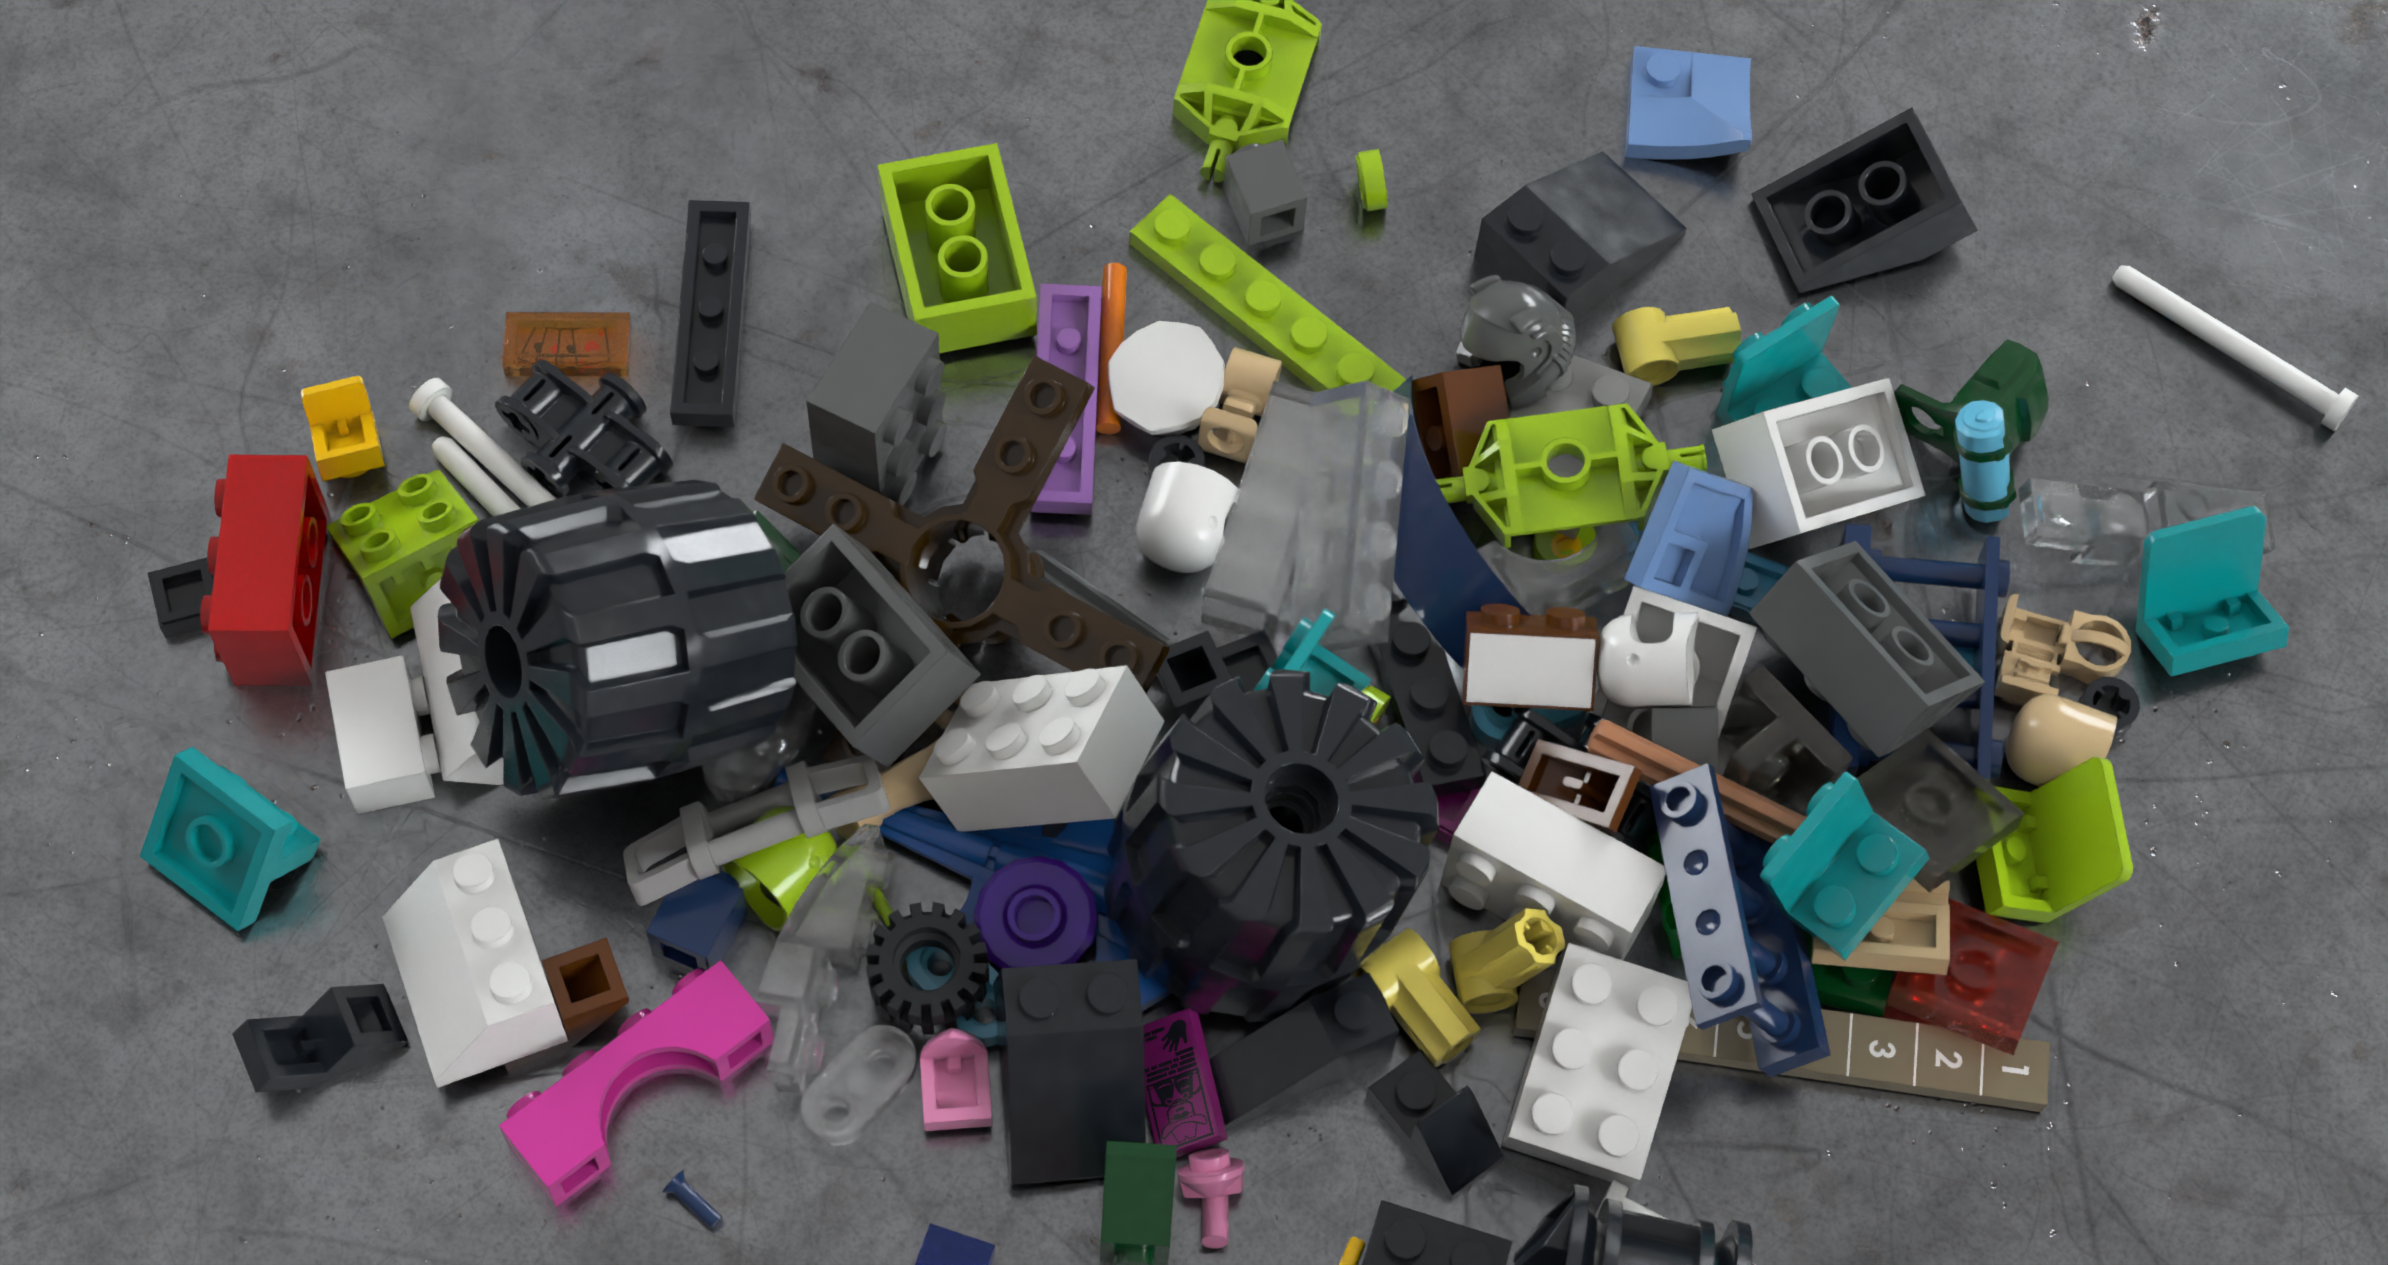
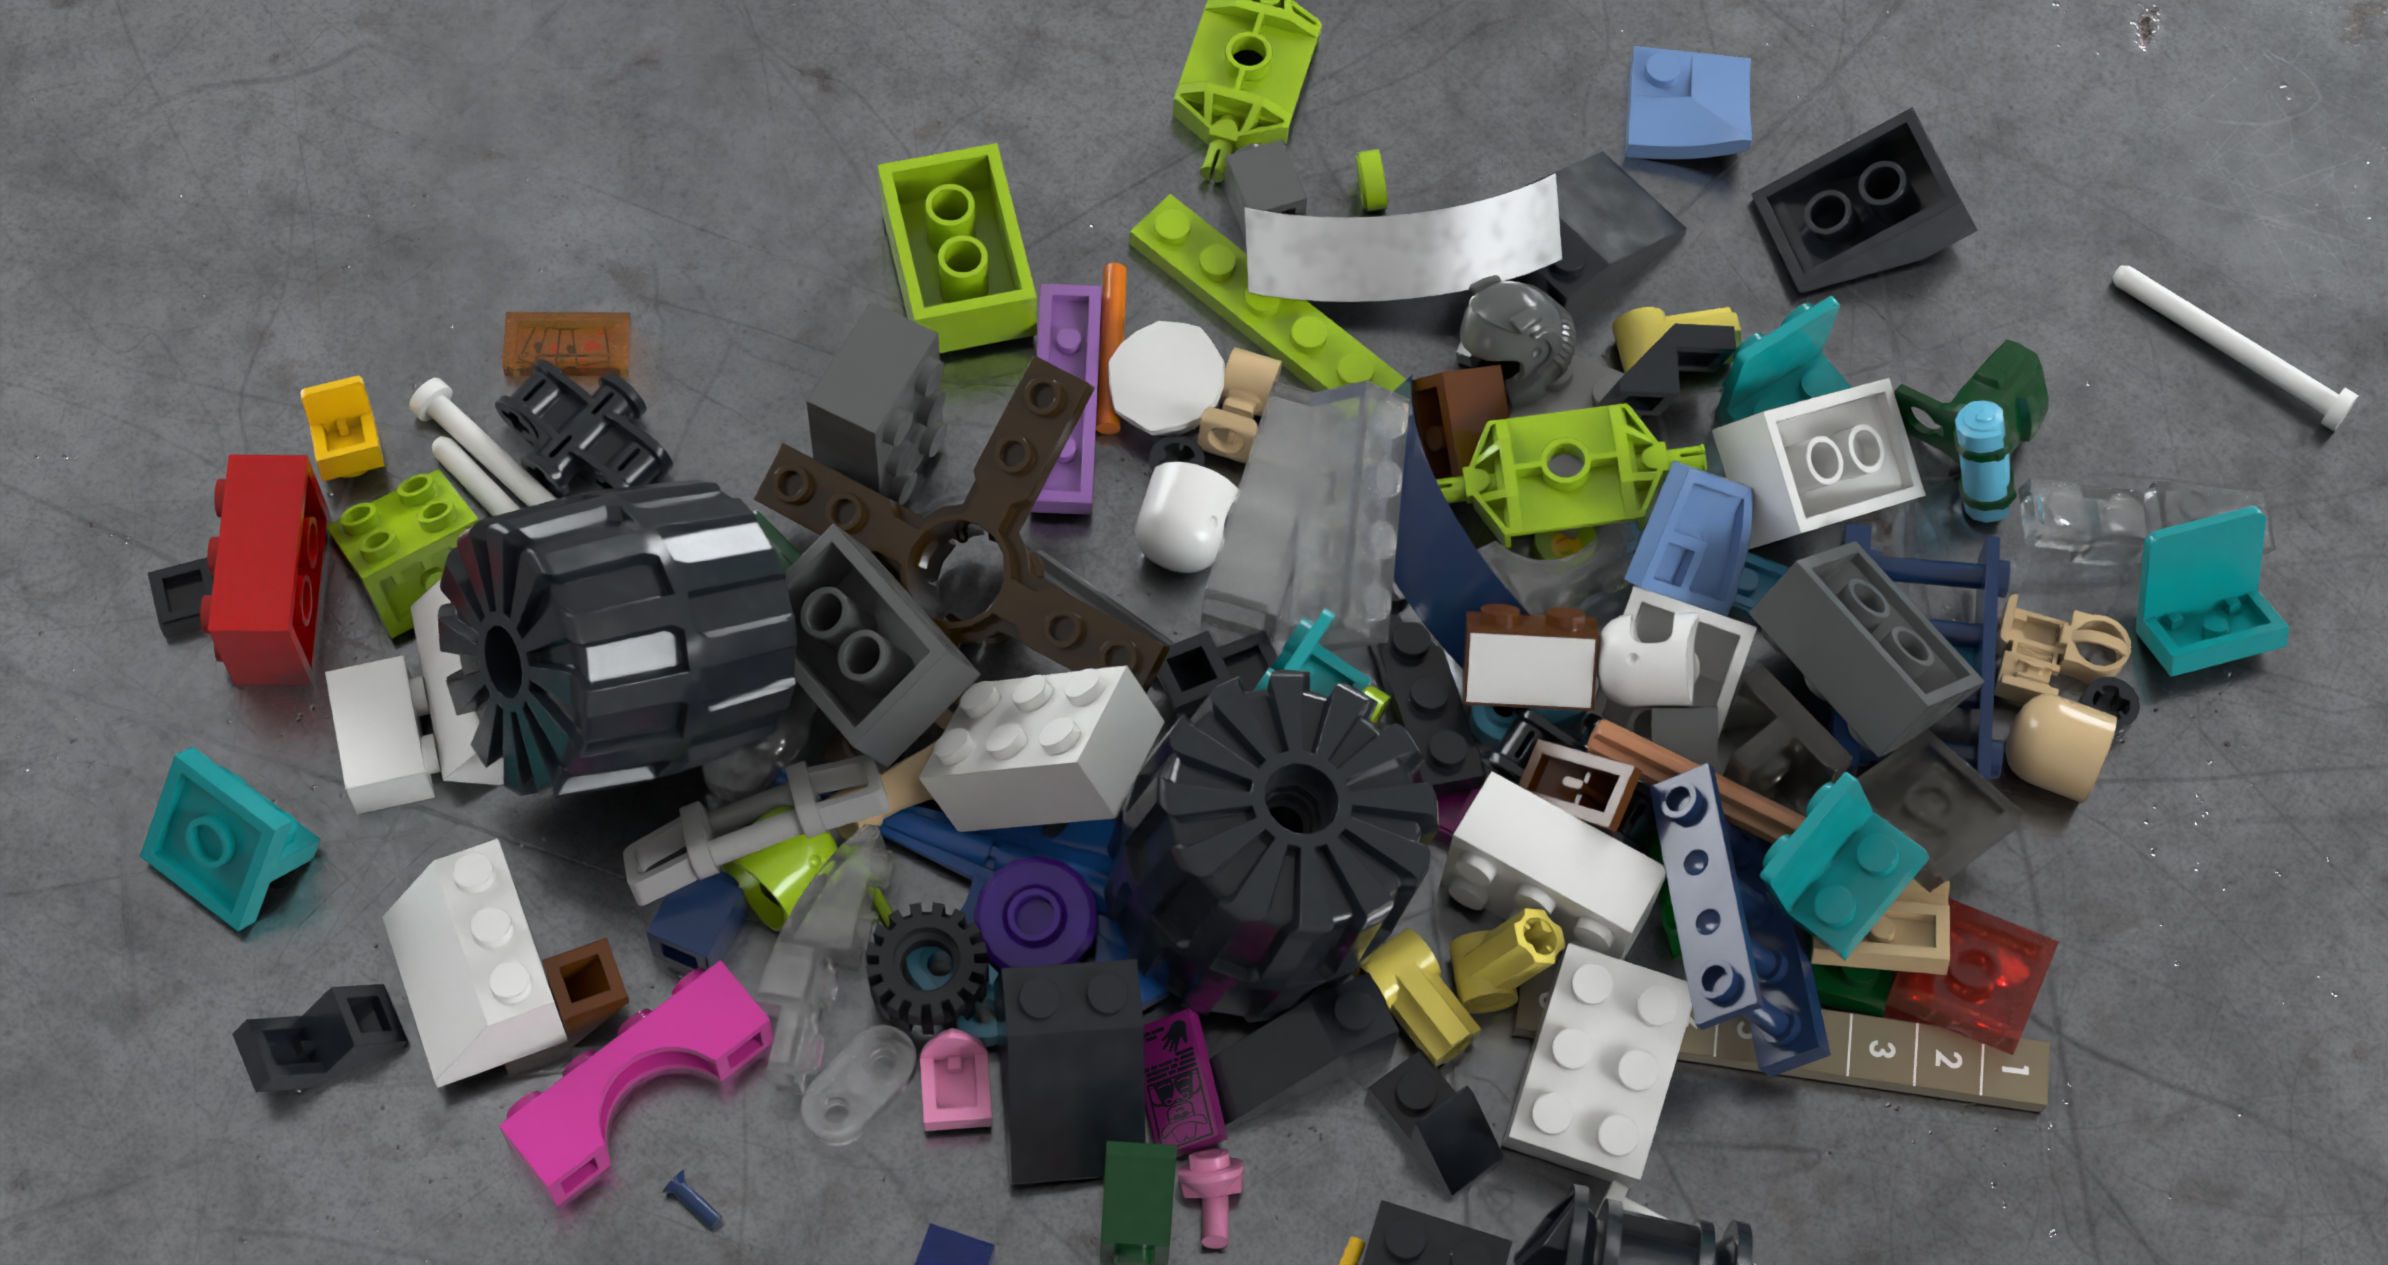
(711, 314): black plate -> none
(1403, 253): none -> flat silver sticker
(1654, 378): none -> black slope
(2064, 849): lime bracket -> none

